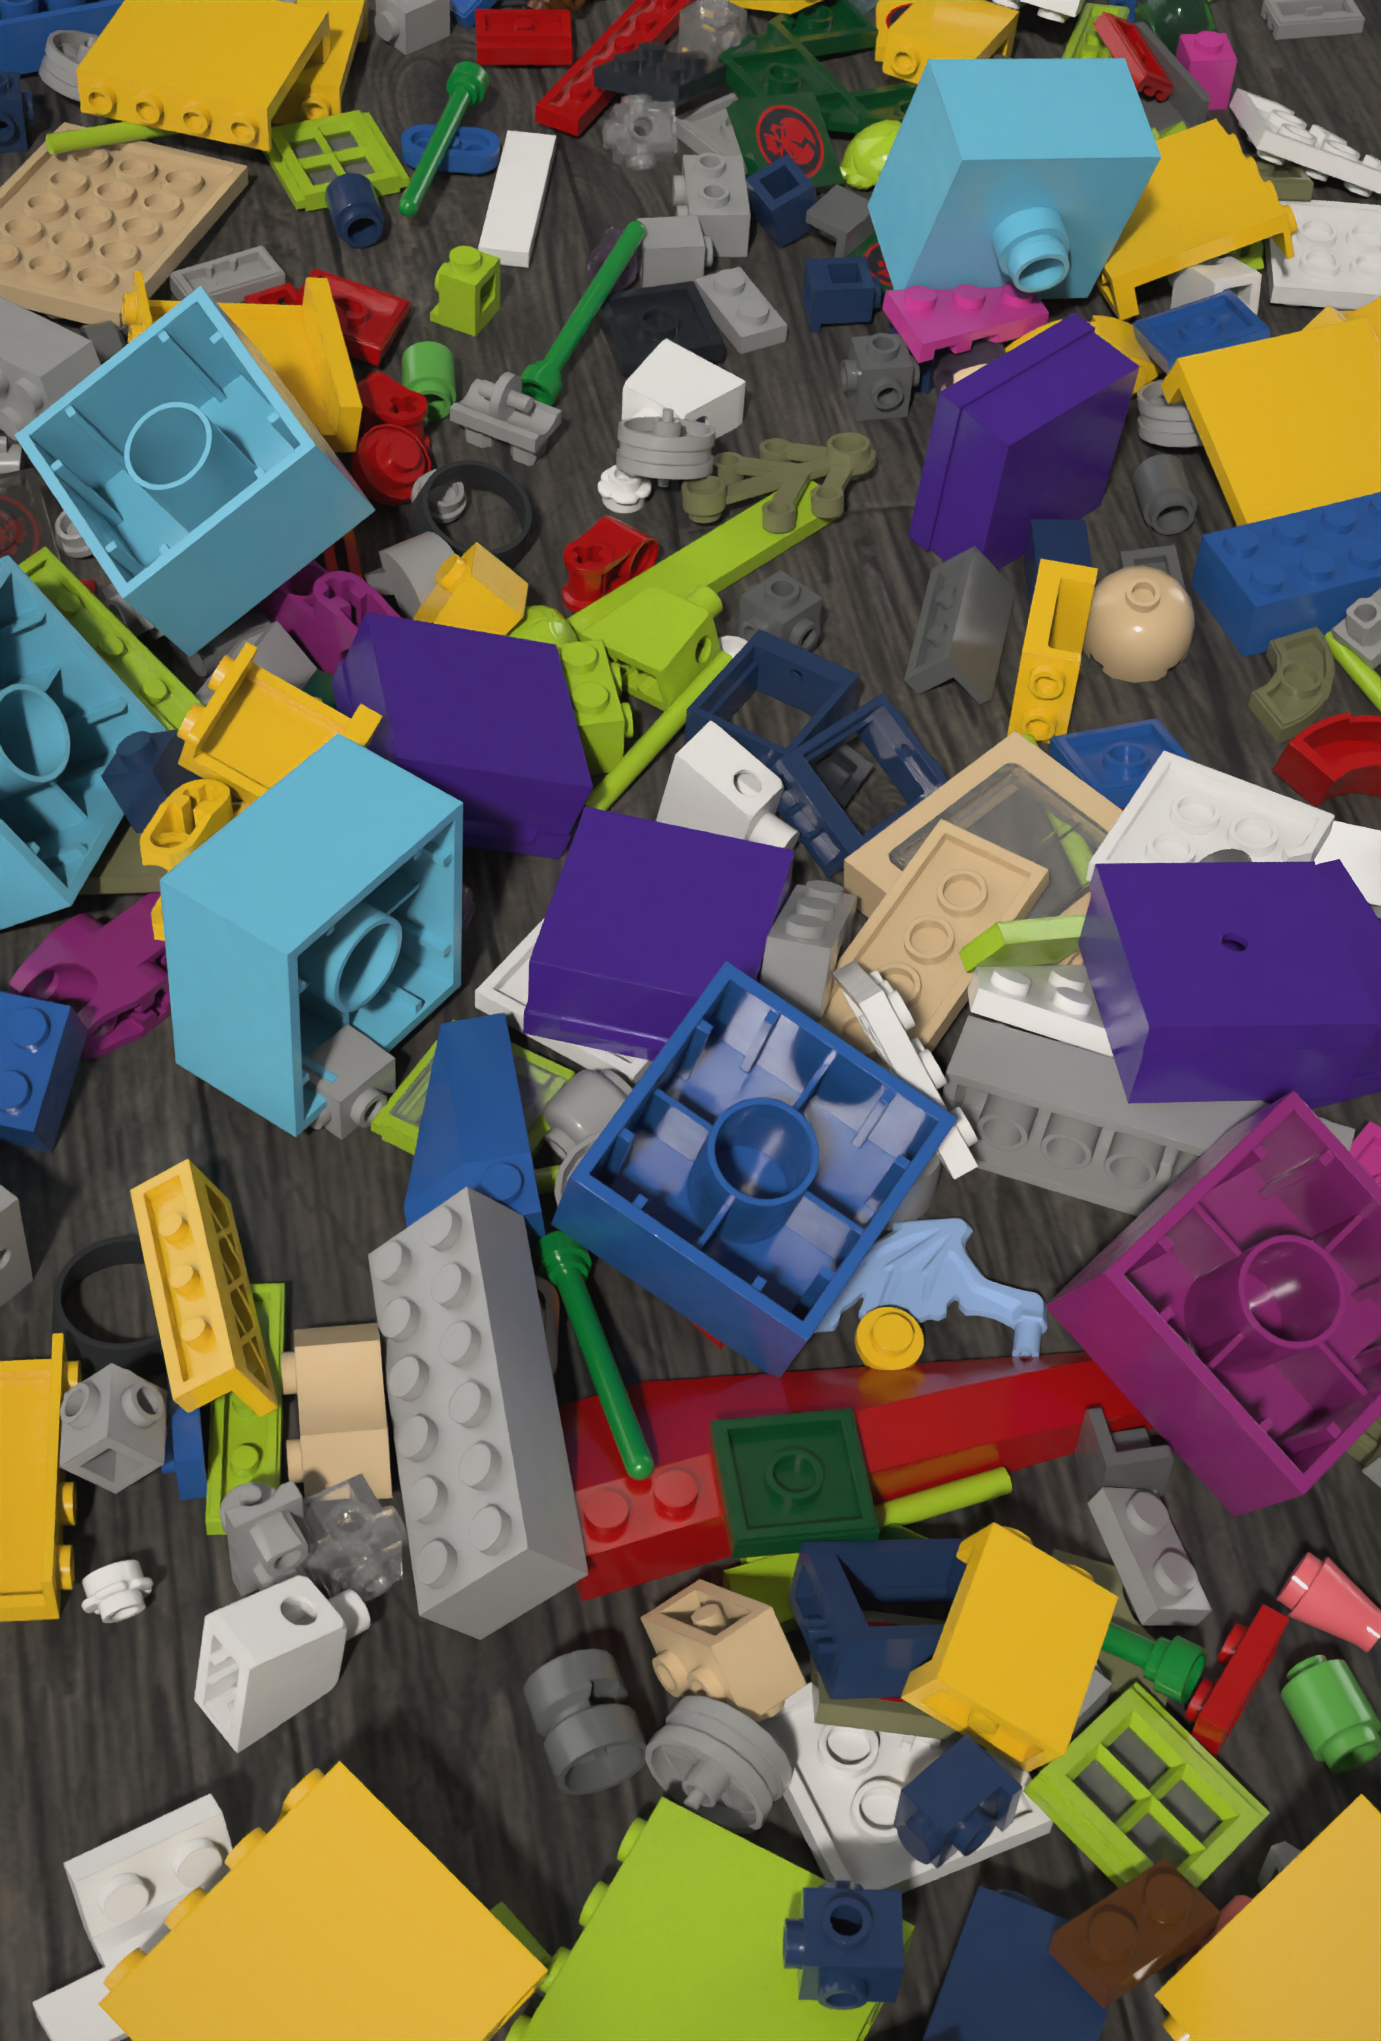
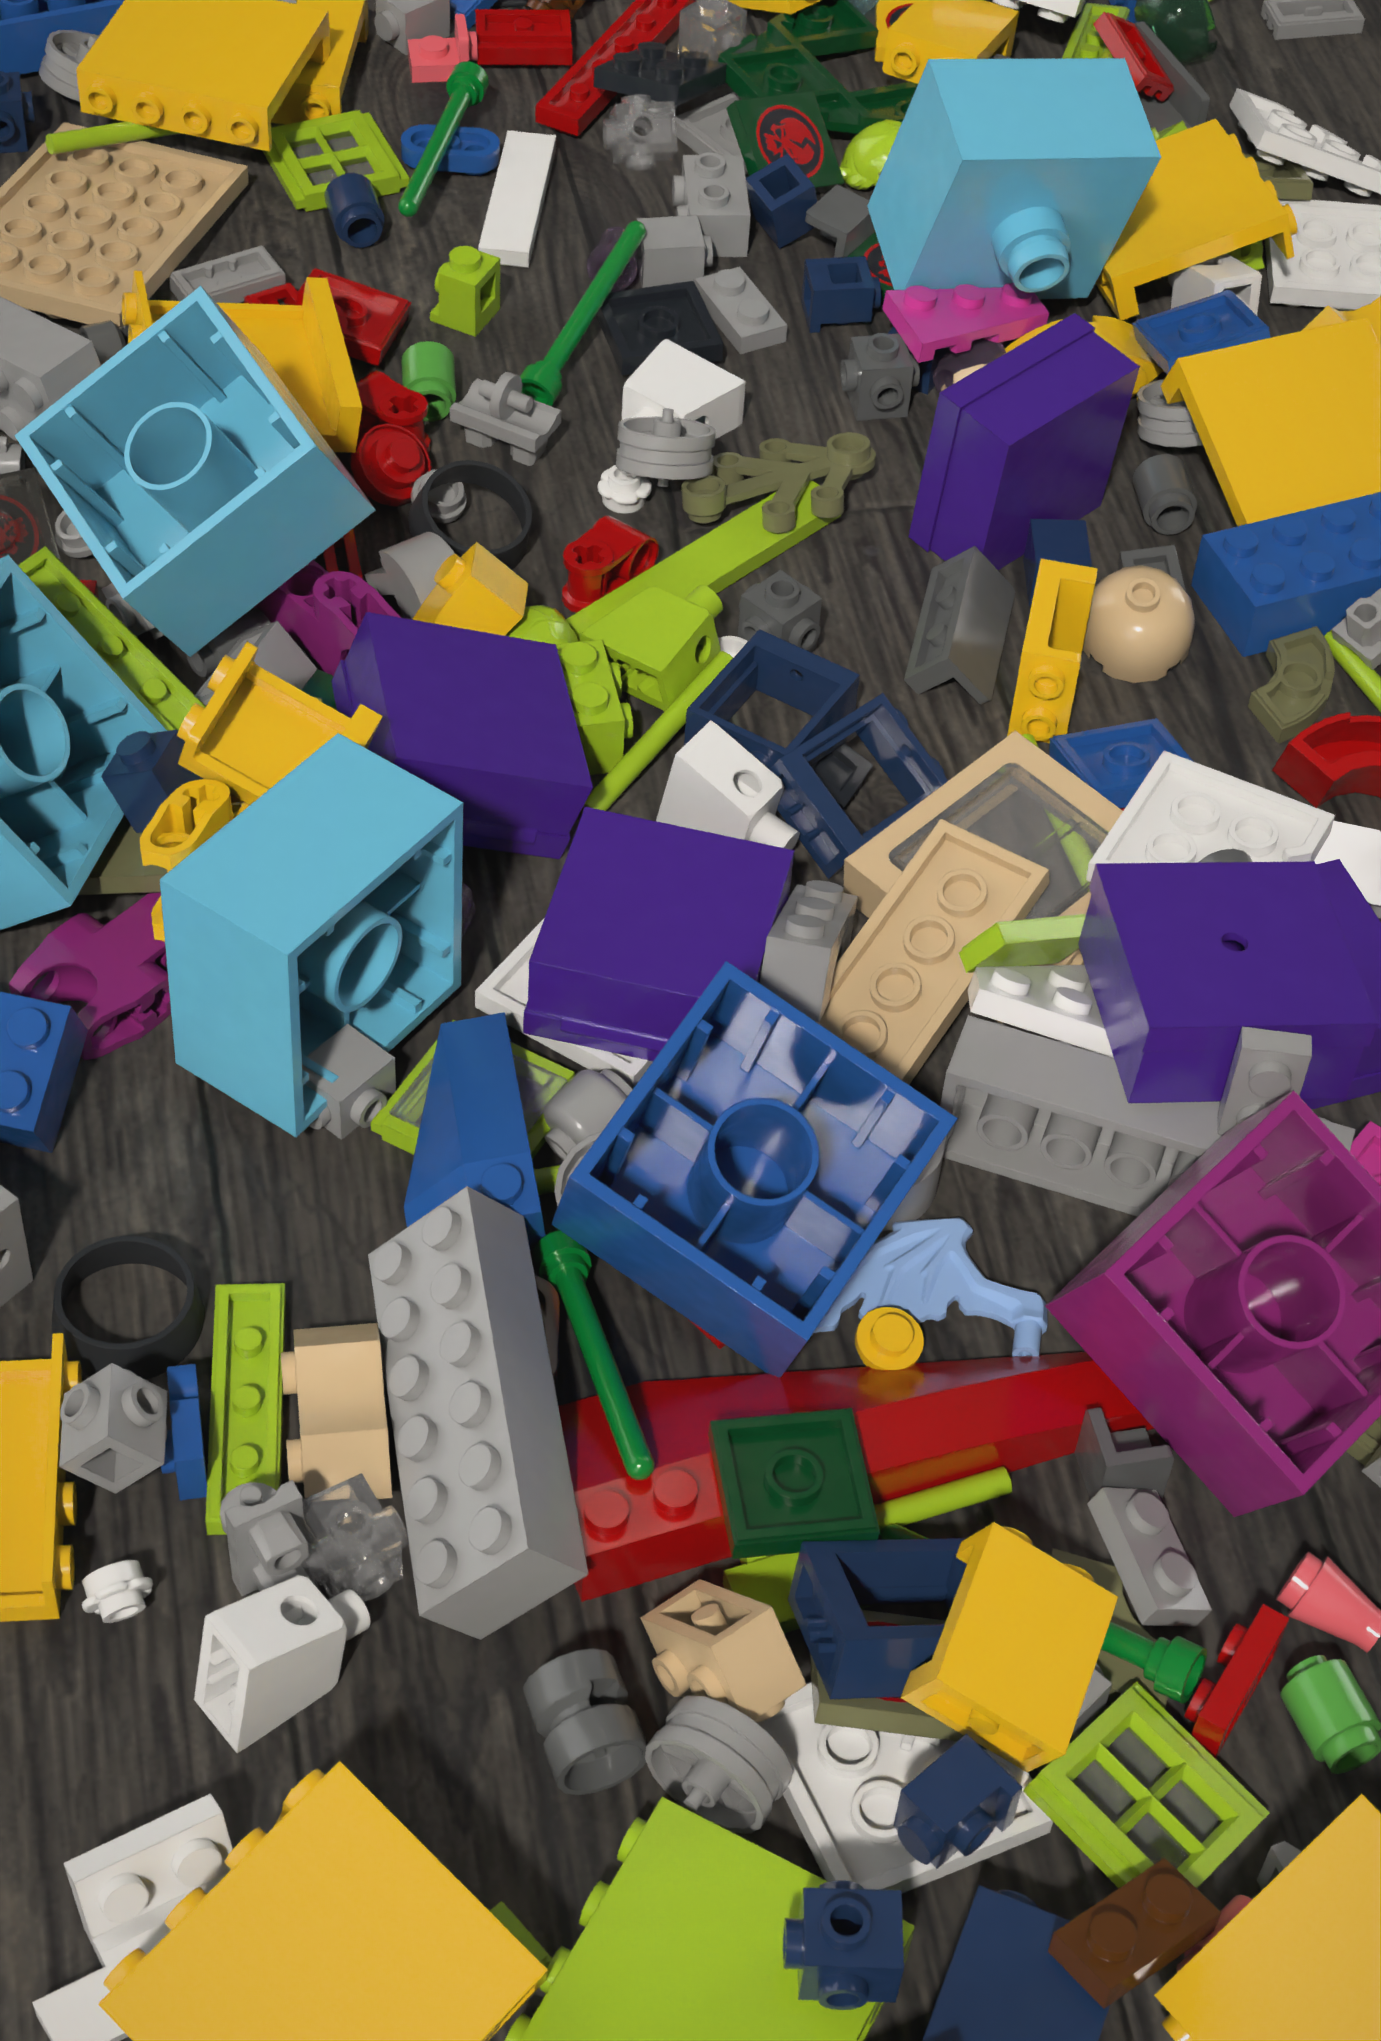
(201, 1291): yellow fence -> none
(435, 57): none -> coral bracket
(884, 1022): white plate -> none
(1210, 62): dark pink brick -> none
(1261, 1072): none -> light grey plate

